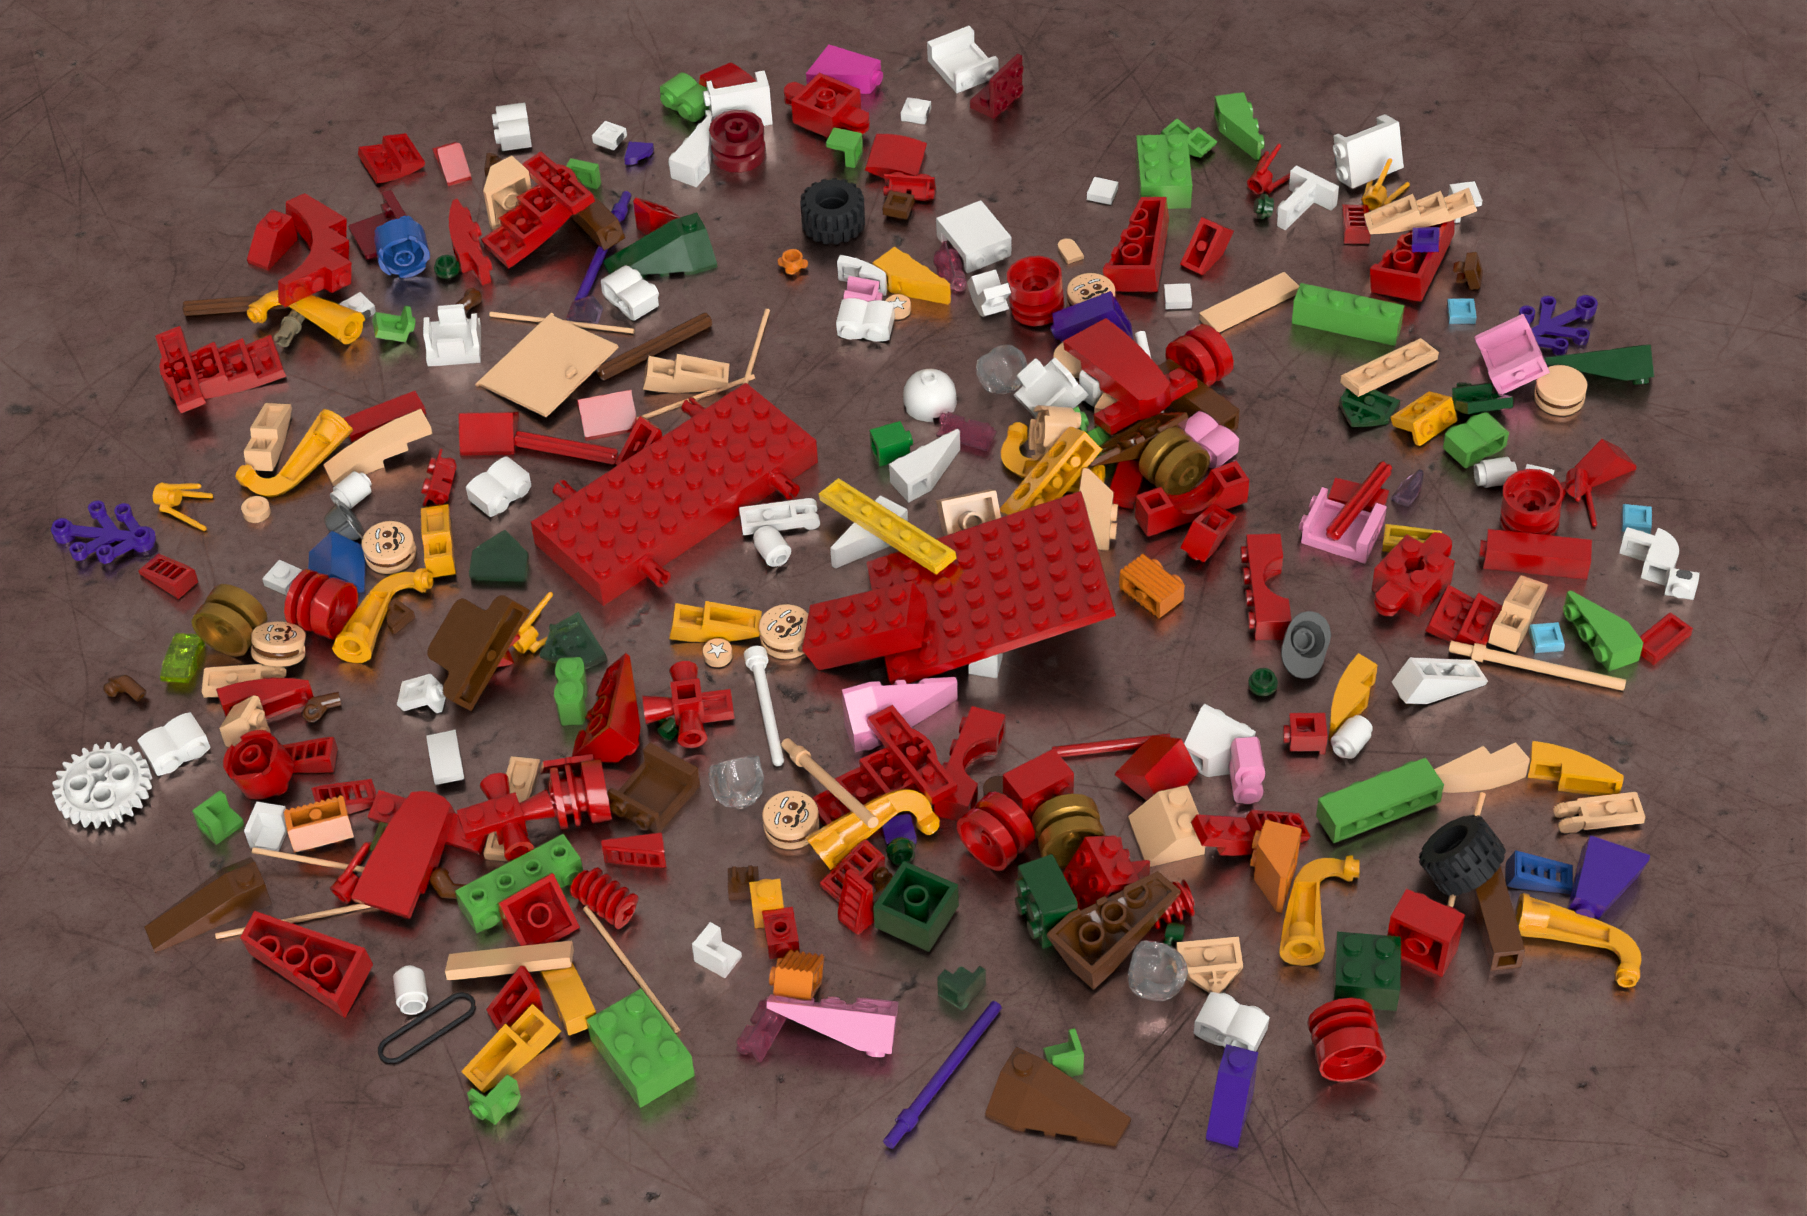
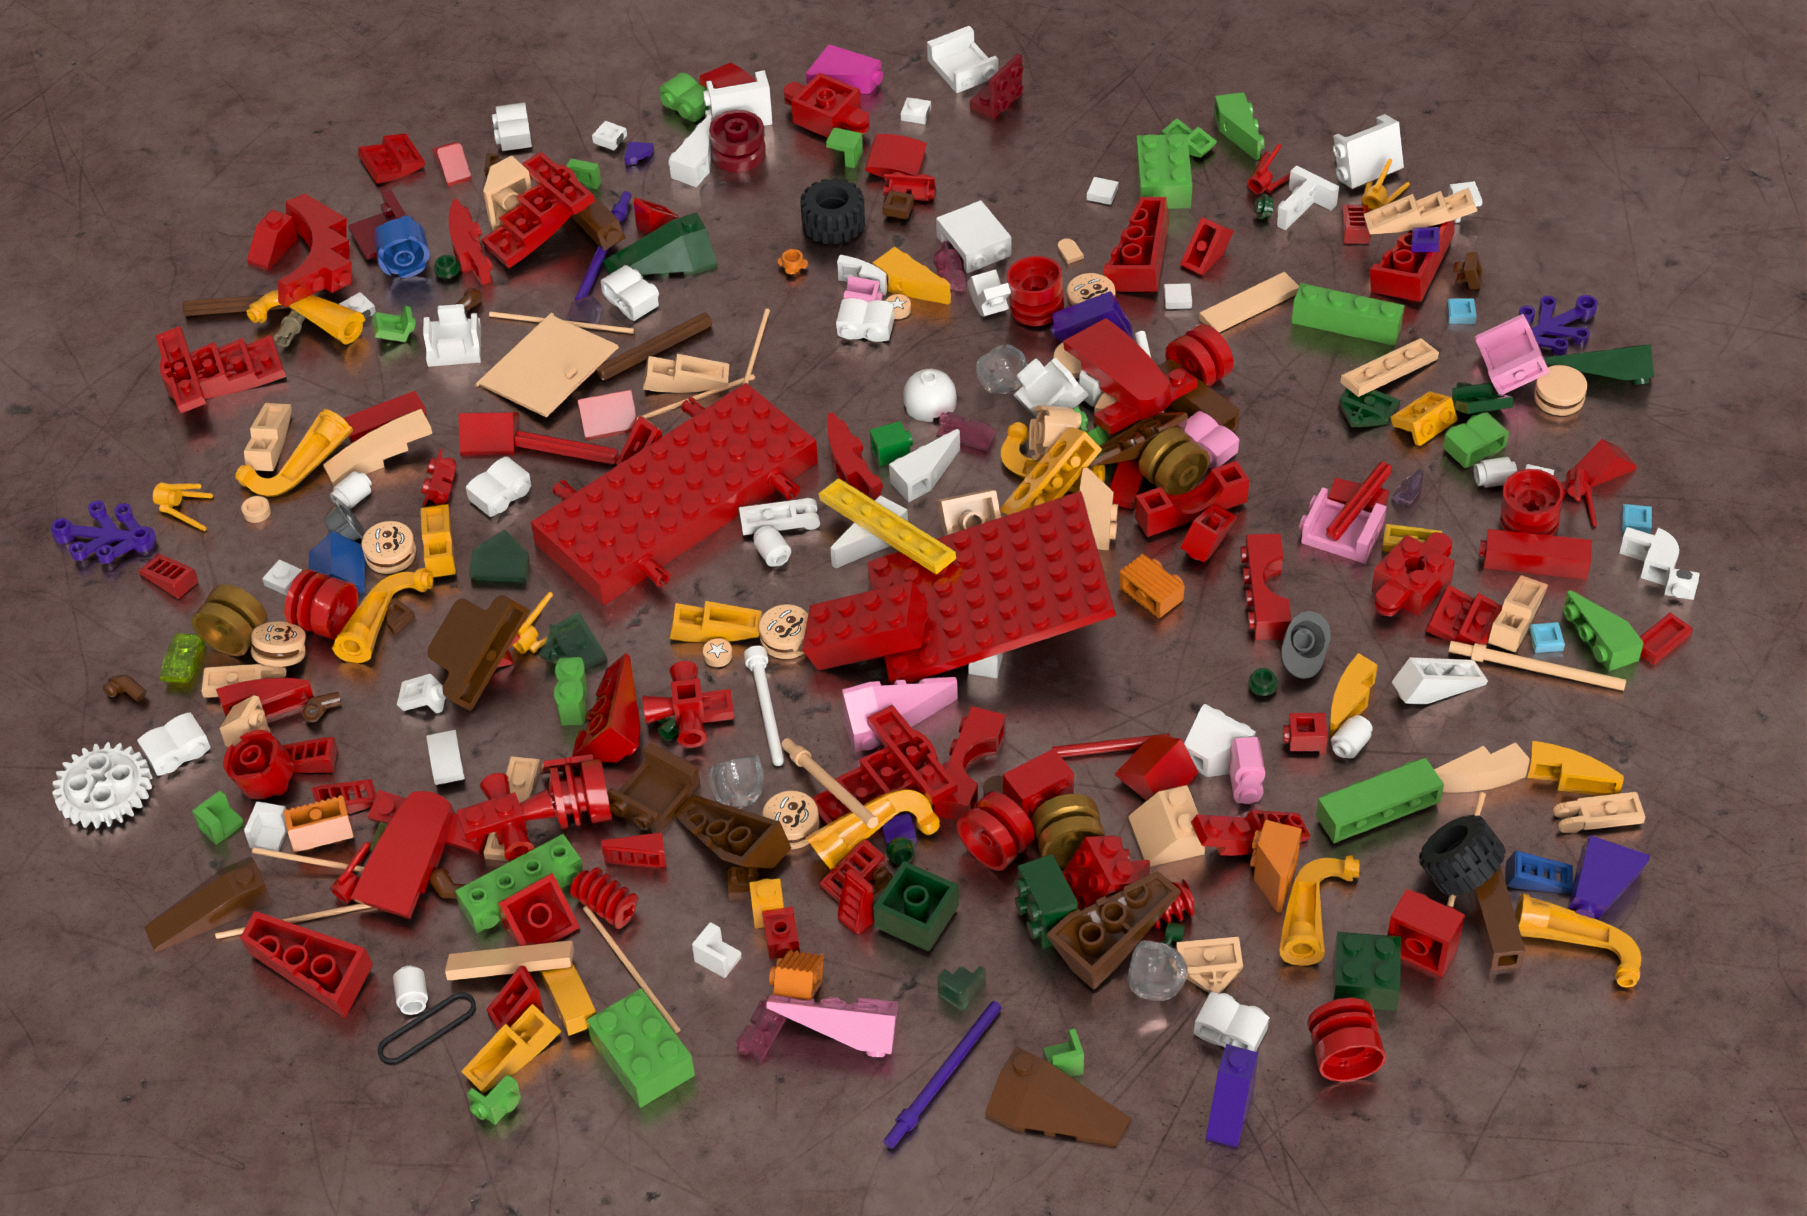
(735, 833): none -> reddish brown wedge
(847, 459): none -> red slope

